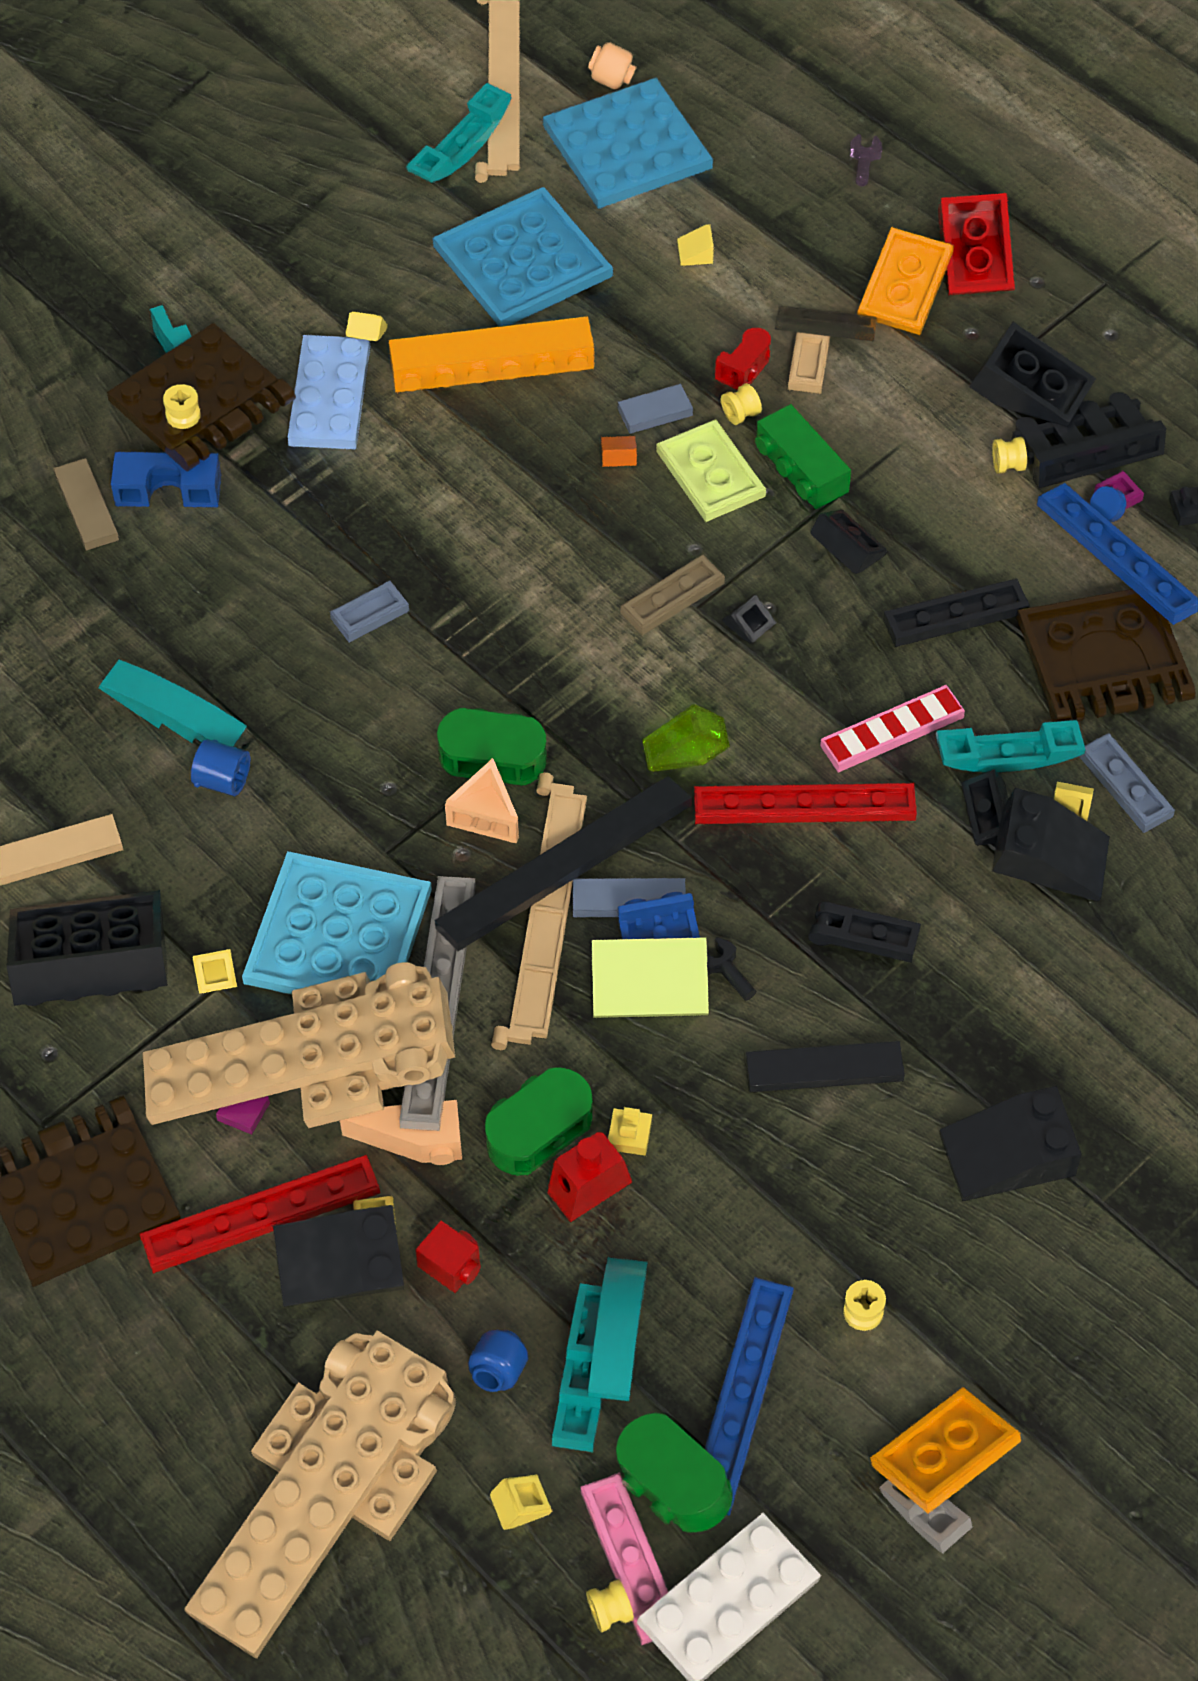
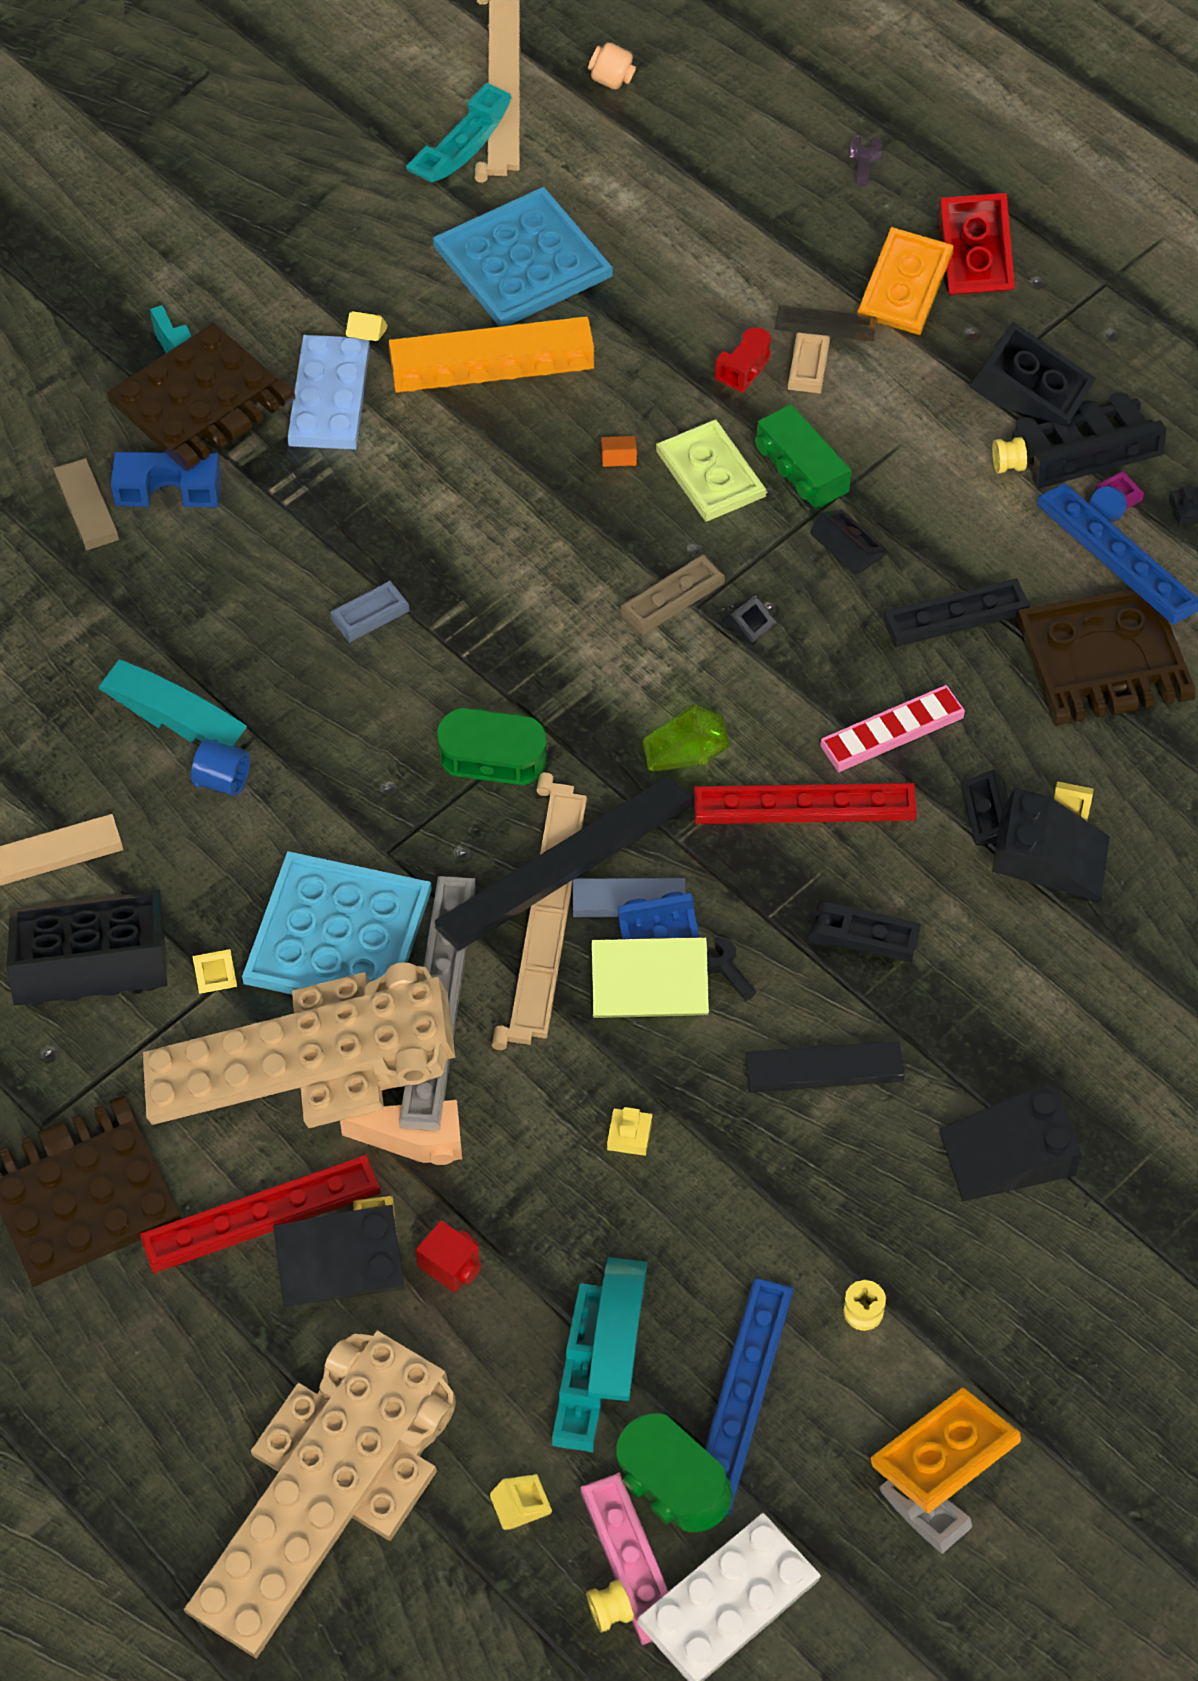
(181, 406): light yellow wheel -> none
(244, 1115): magenta tile -> none
(483, 806): light nougat slope -> none
(497, 1360): blue head -> none
(538, 1120): green brick -> none
(591, 1172): red torso -> none
(627, 143): dark azure plate -> none
(655, 408): sand blue tile -> none
(696, 247): light yellow slope -> none
(741, 404): light yellow wheel -> none
(1011, 751): teal slope -> none
(1126, 783): sand blue tile -> none

